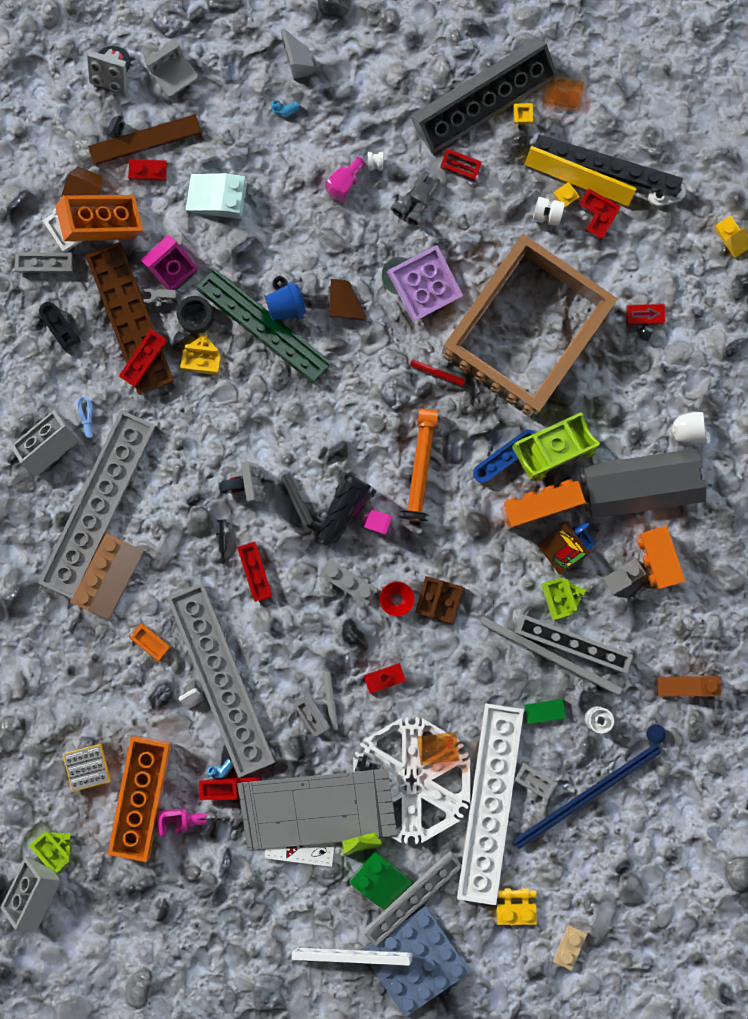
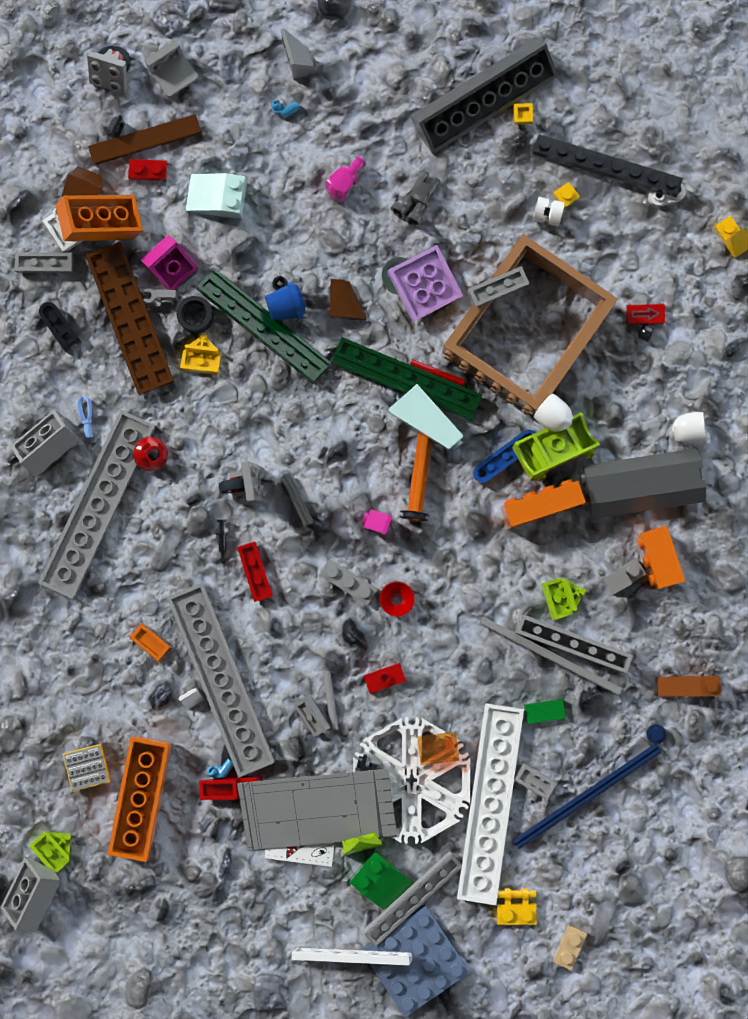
(107, 576): medium nougat slope -> none
(142, 450): none -> red piece
(143, 358): red plate -> none
(179, 816): dark pink piece -> none
(349, 499): black cone -> none
(375, 161): white wheel -> none
(405, 376): none -> dark green plate
(425, 417): none -> light aqua slope
(439, 599): reddish brown slope -> none
(477, 163): red tile -> none
(498, 287): none -> light grey plate
(554, 414): none -> white piece
(563, 92): clear orange plate -> none
(563, 548): tile -> none
(580, 176): yellow tile -> none
(583, 535): blue plate -> none
(599, 719): white wheel -> none
(603, 211): red plate -> none

